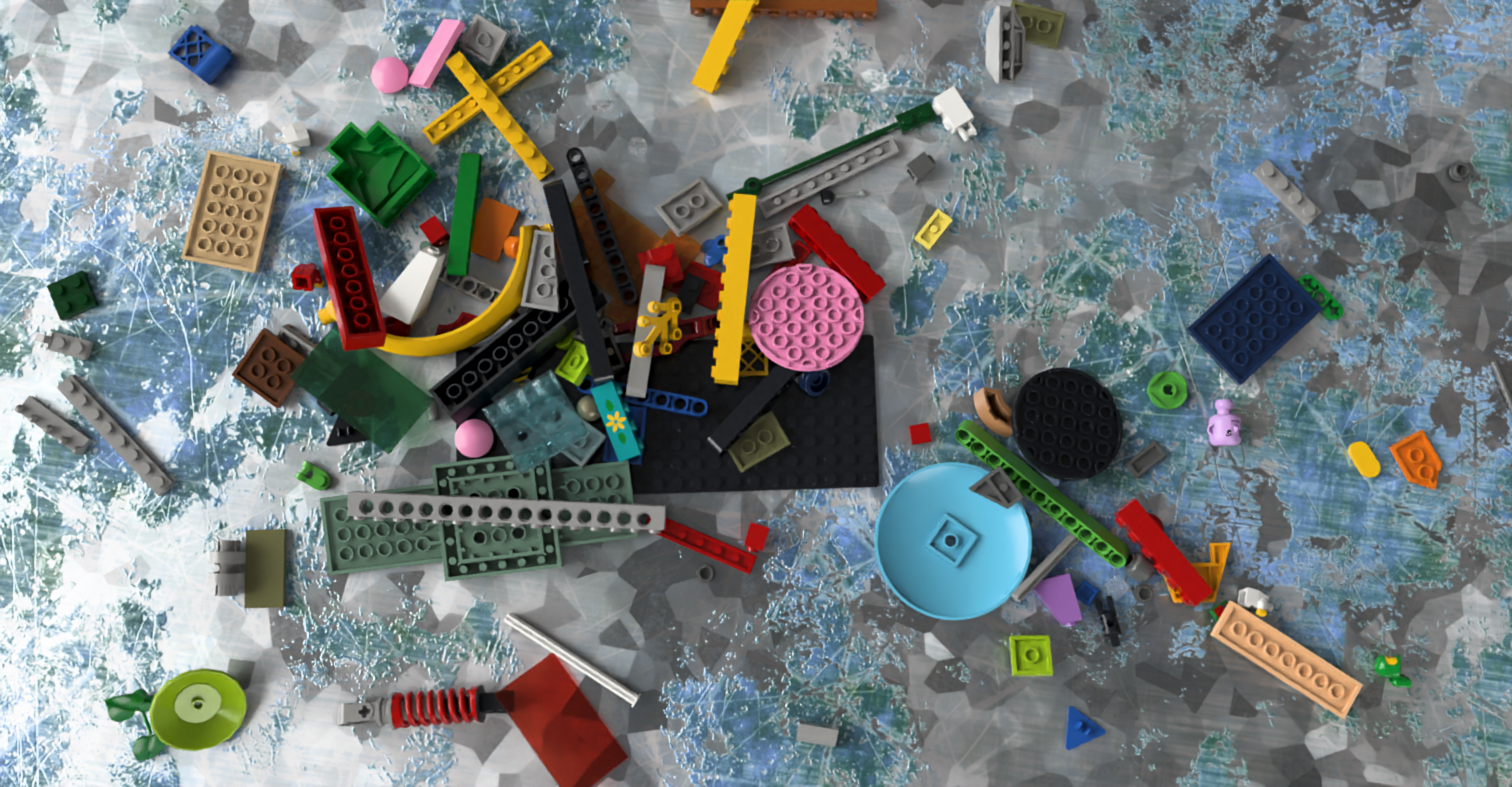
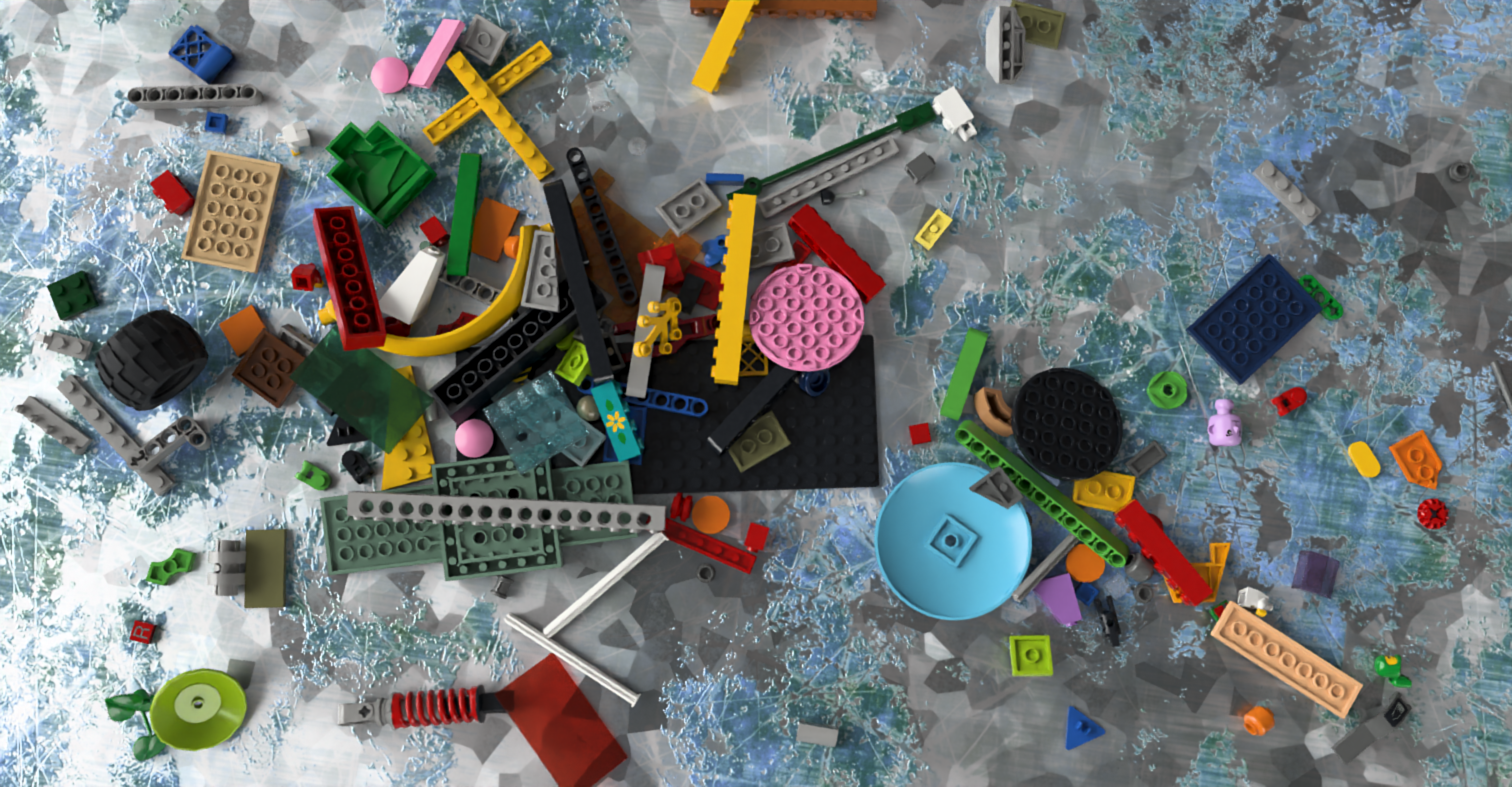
(142, 631): none -> red tile
(151, 360): none -> black tyre
(166, 448): none -> light grey beam
(173, 193): none -> red brick
(179, 561): none -> bright green tile
(187, 93): none -> light grey beam
(216, 123): none -> blue plate
(243, 329): none -> orange tile
(352, 461): none -> black plate
(413, 455): none -> yellow wing
(502, 586): none -> dark grey bush
(604, 584): none -> white axle
(681, 507): none -> red wheel
(710, 514): none -> orange tile
(724, 179): none -> blue tile
(963, 373): none -> bright green beam
(1084, 564): none -> orange tile
(1104, 491): none -> yellow tile
(1259, 720): none -> orange head
(1294, 397): none -> red plate
(1315, 574): none -> clear purple slope
(1369, 731): none -> dark grey piece
(1424, 514): none -> red gear

